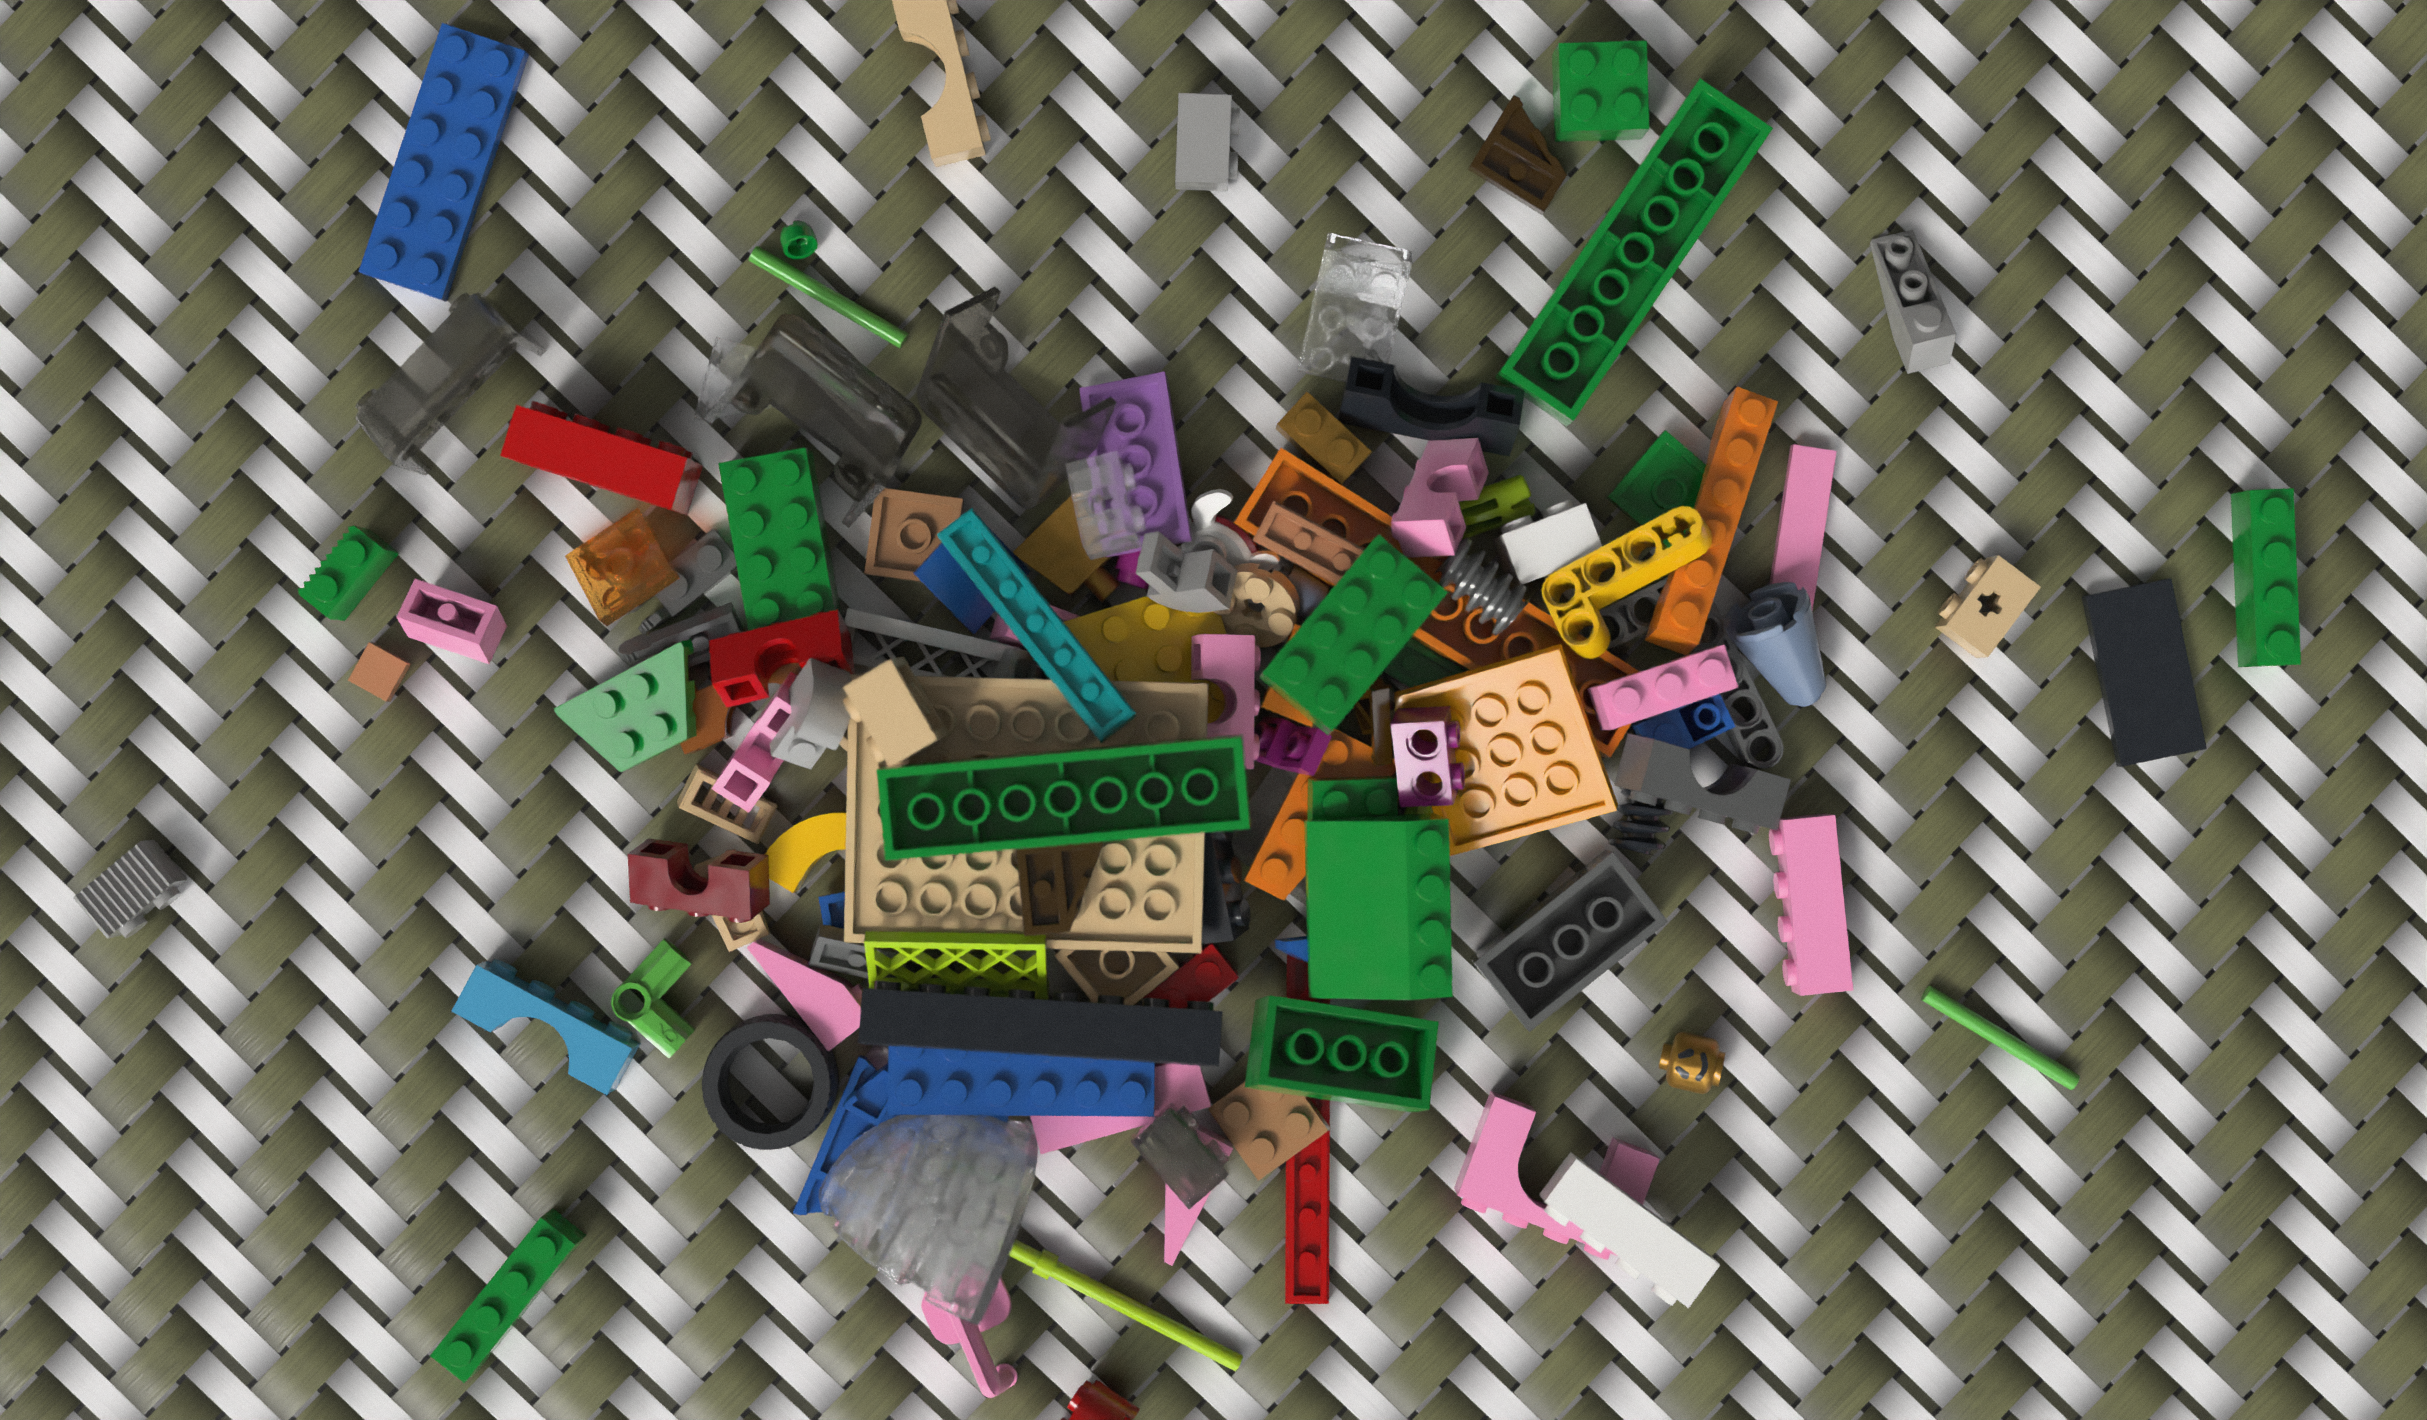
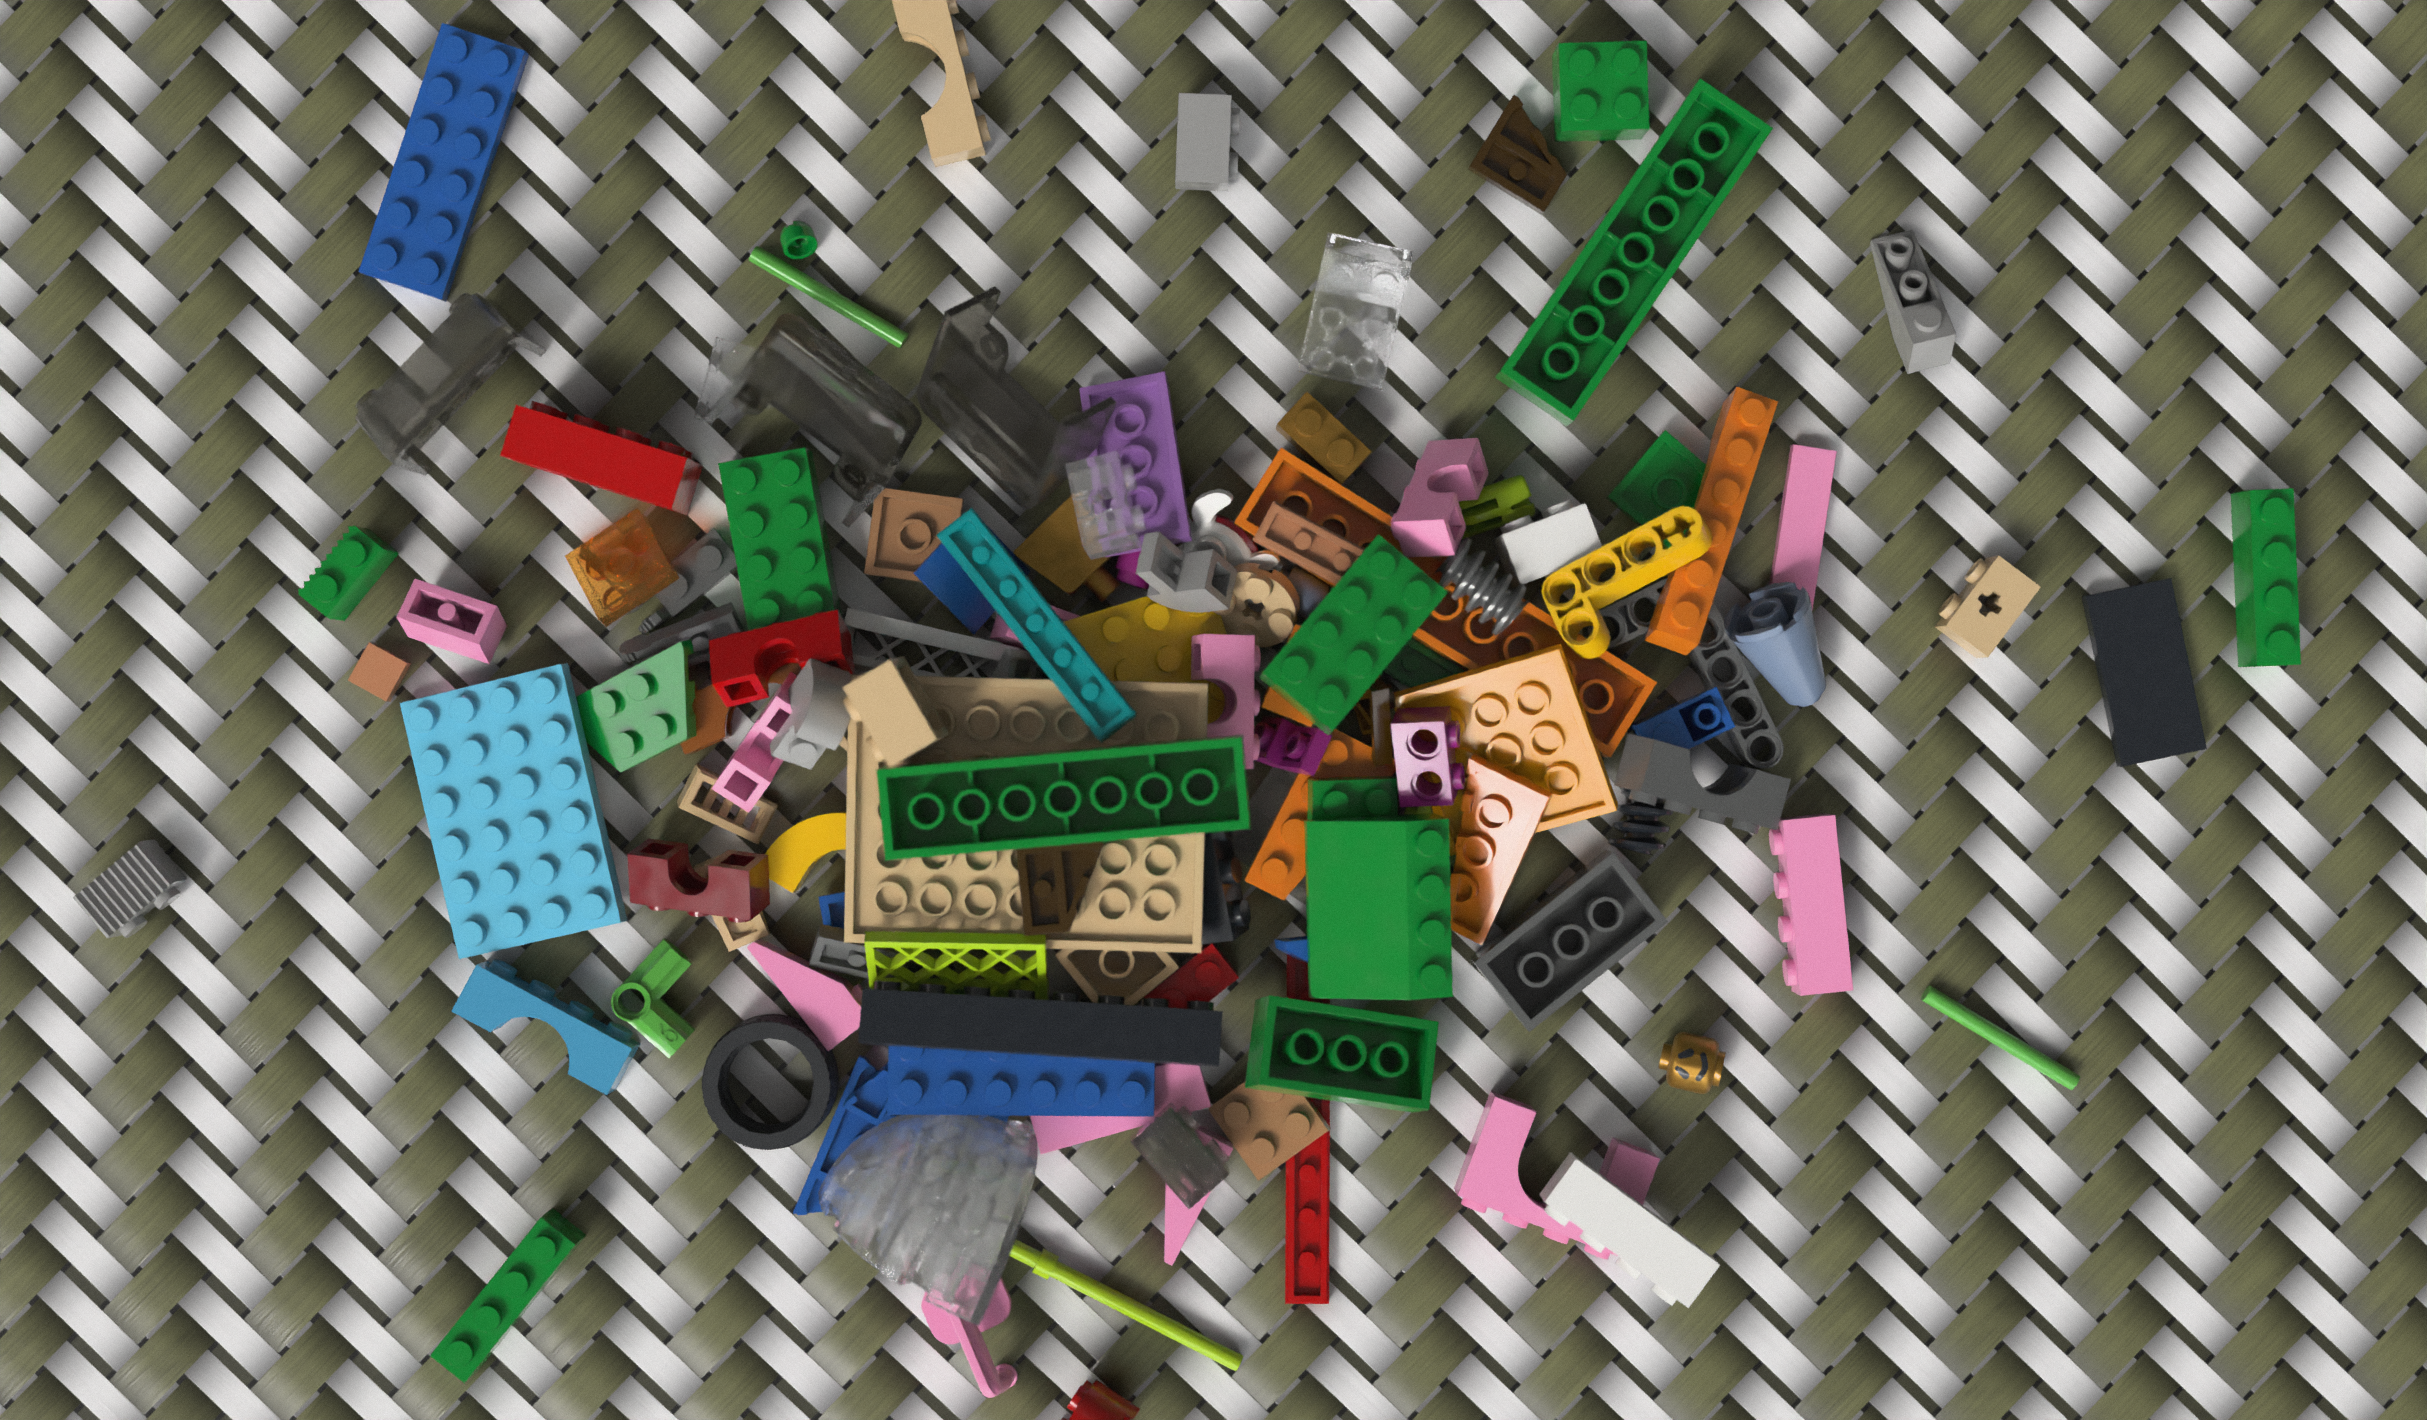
(513, 811): none -> medium azure plate
(1383, 402): black arch -> none
(1494, 835): none -> orange wing
(1662, 687): bright pink arch -> none

